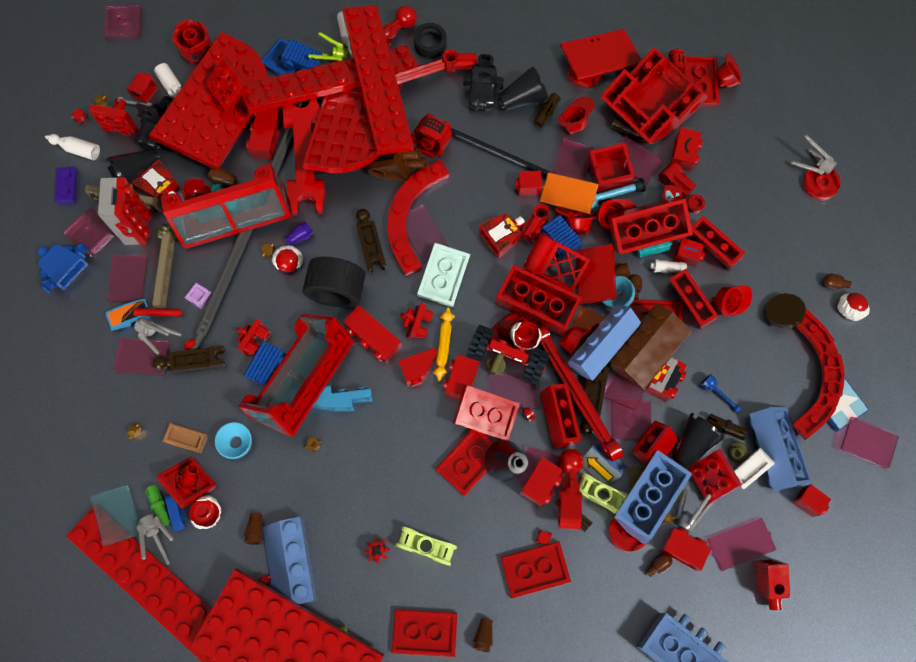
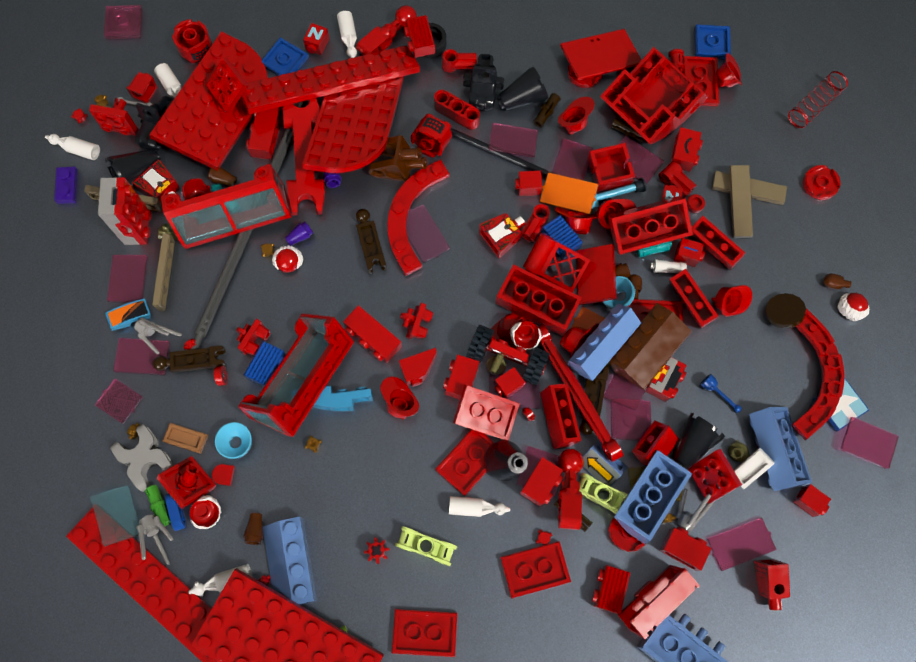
(61, 265): blue torso -> none
(90, 231): clear pink tile -> none
(119, 401): none -> clear pink piece
(142, 457): none -> light grey piece
(156, 312): red piece -> none
(198, 295): lavender tile -> none
(218, 581): none -> white wheel
(220, 376): none -> red tile
(223, 474): none -> red tile
(296, 56): blue brick -> none
(316, 39): none -> red brick
(332, 180): none -> dark purple cone
(334, 282): black tyre -> none
(337, 53): lime plant -> none
(377, 80): red plate -> none
(399, 398): none -> red piece
(420, 36): none -> red brick
(420, 71): axle -> none
(443, 275): light aqua plate -> none
(443, 345): yellow wheel -> none
(452, 102): none -> red beam
(474, 507): none -> white wheel
(484, 636): reddish brown cone -> none
(509, 383): none -> red brick
(513, 140): none -> clear pink piece
(611, 589): none -> red brick
(657, 600): none -> piece
(660, 564): reddish brown cylinder -> none
(712, 41): none -> blue tile
(727, 426): dark brown pin -> none
(741, 201): none -> dark tan tile
(759, 189): none -> dark tan tile
(804, 115): none -> red piece
(825, 164): light grey plant -> none

